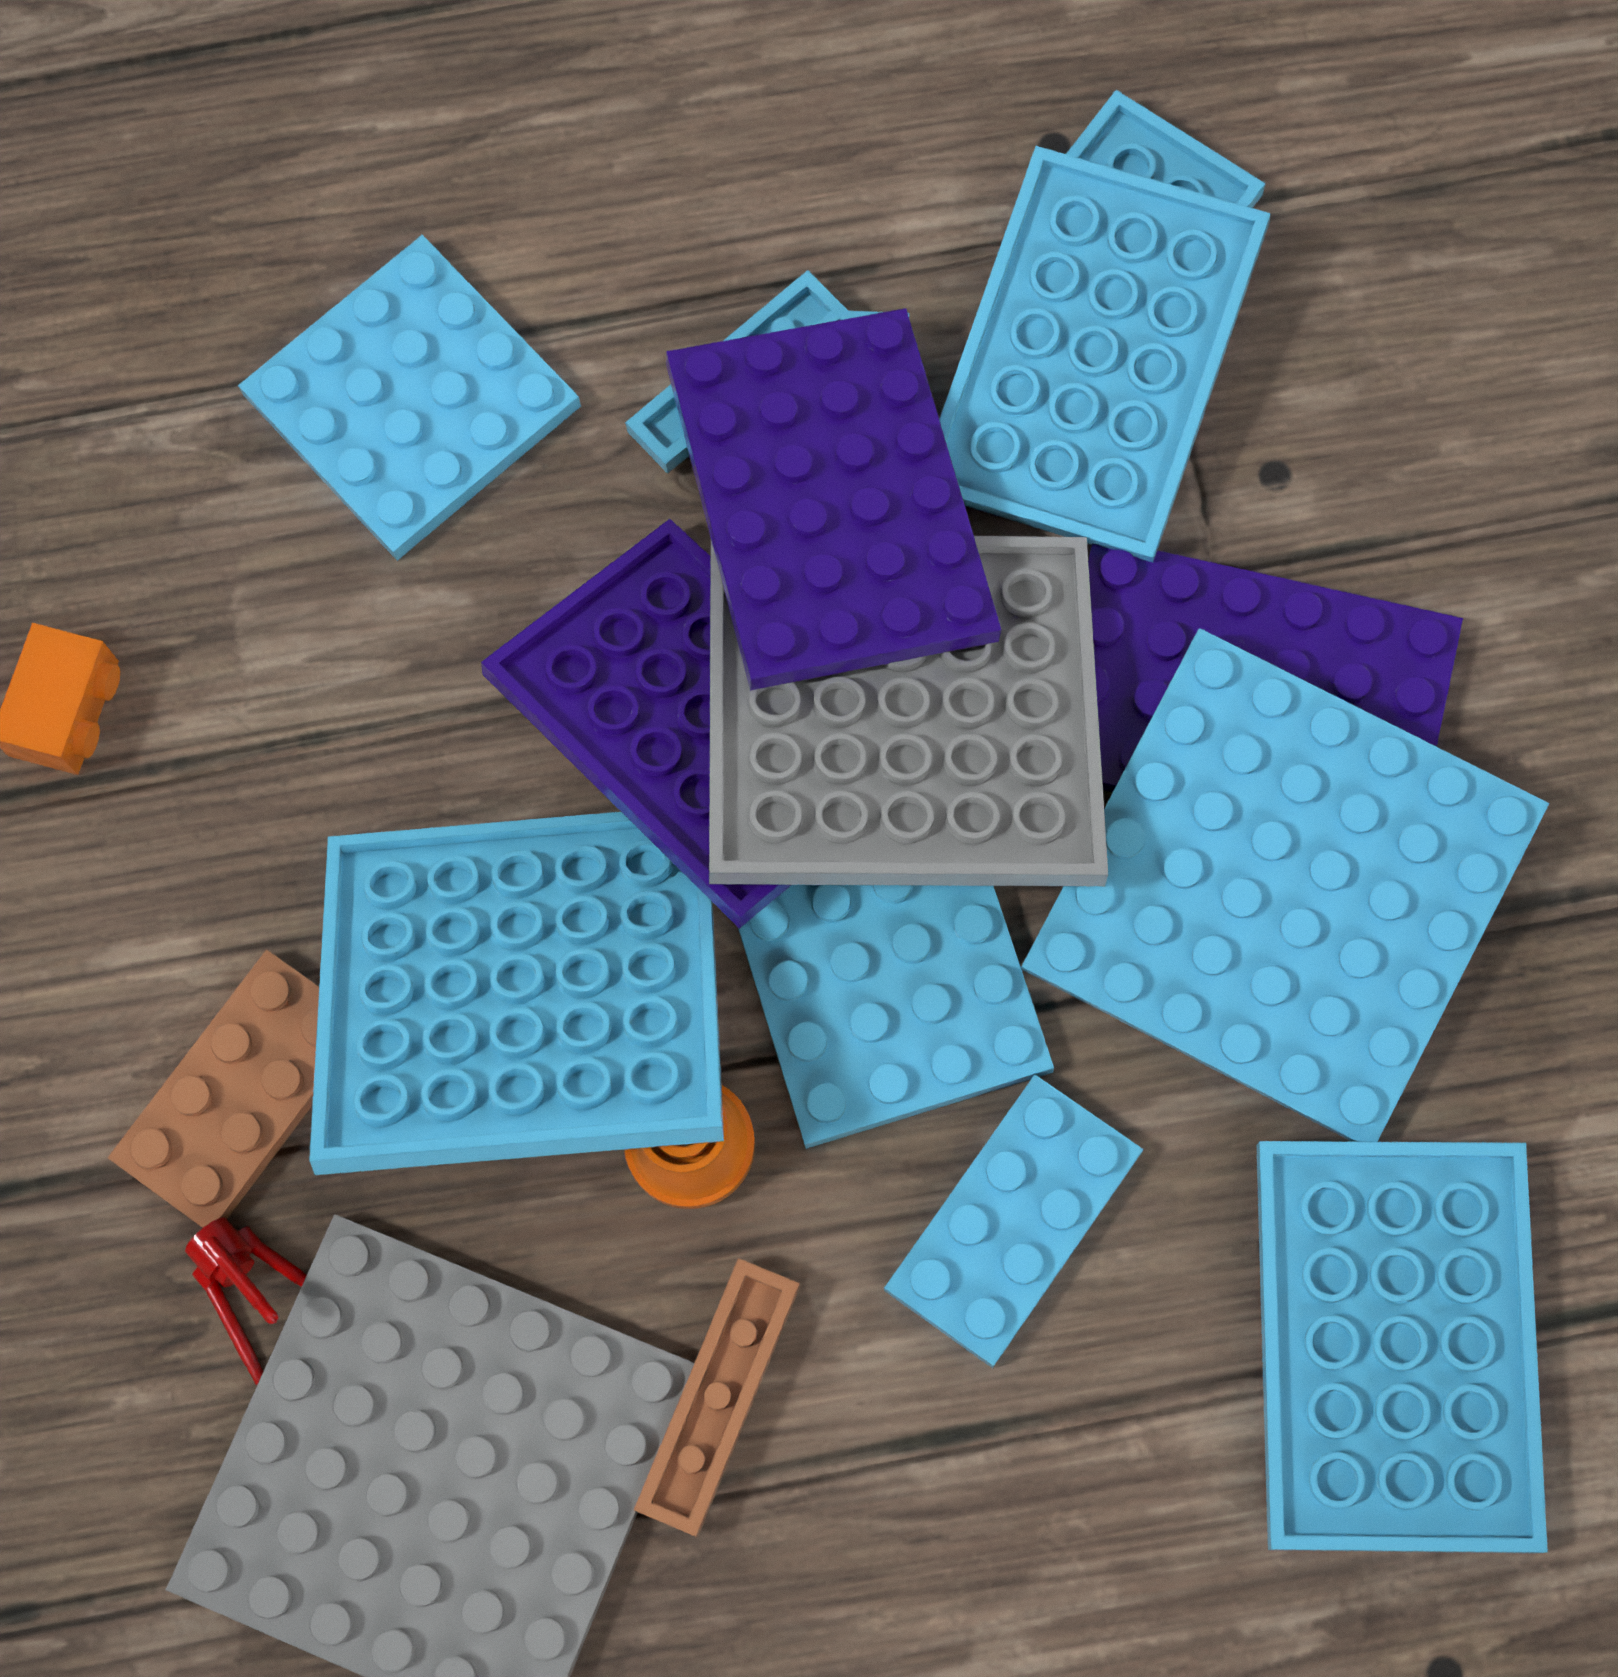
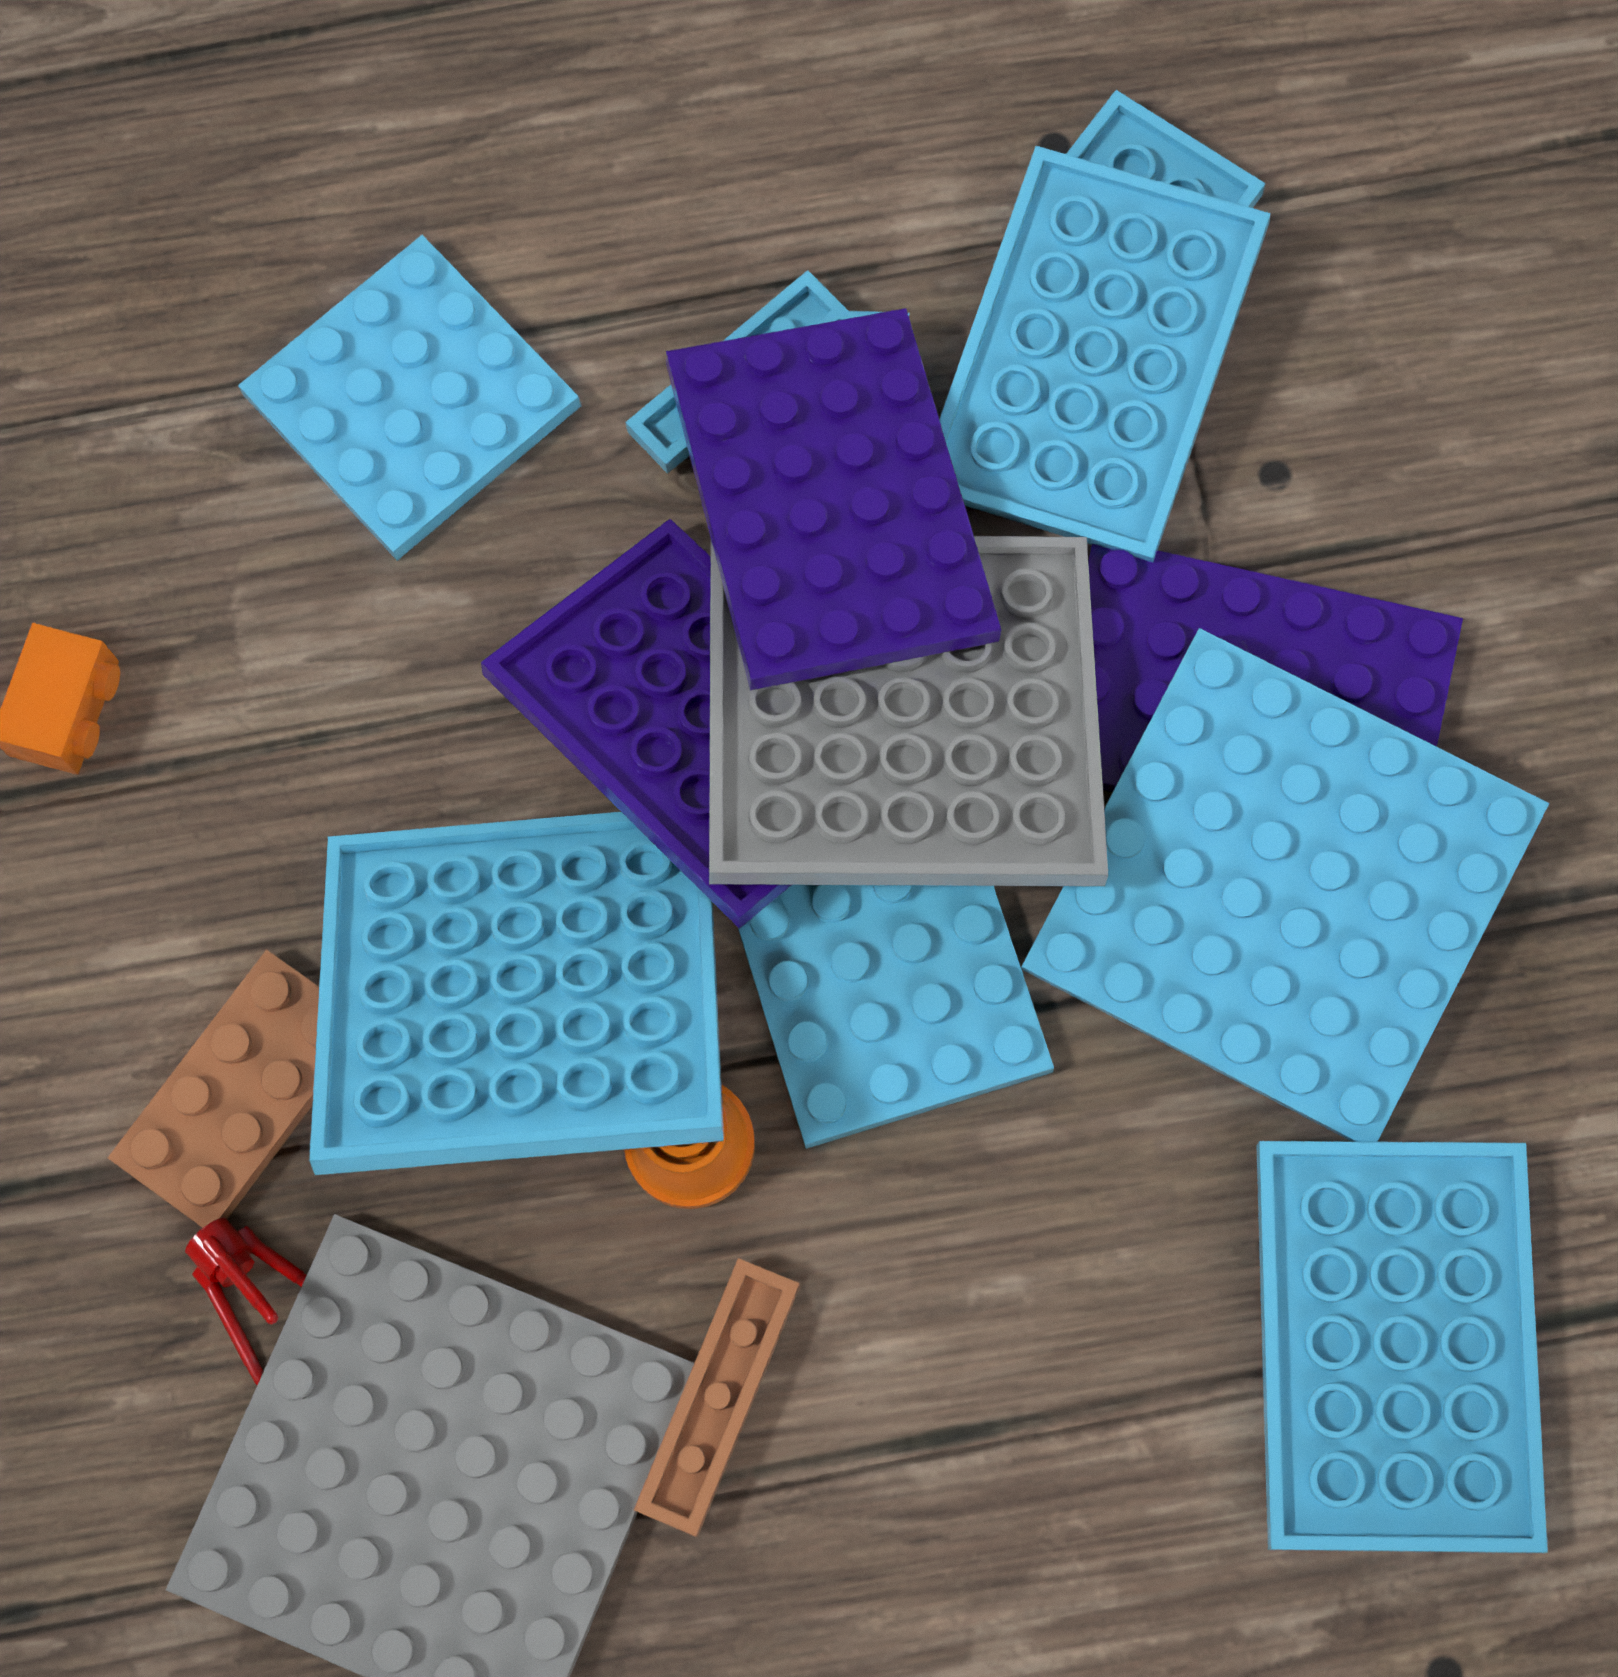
(1013, 1220): medium azure plate -> none

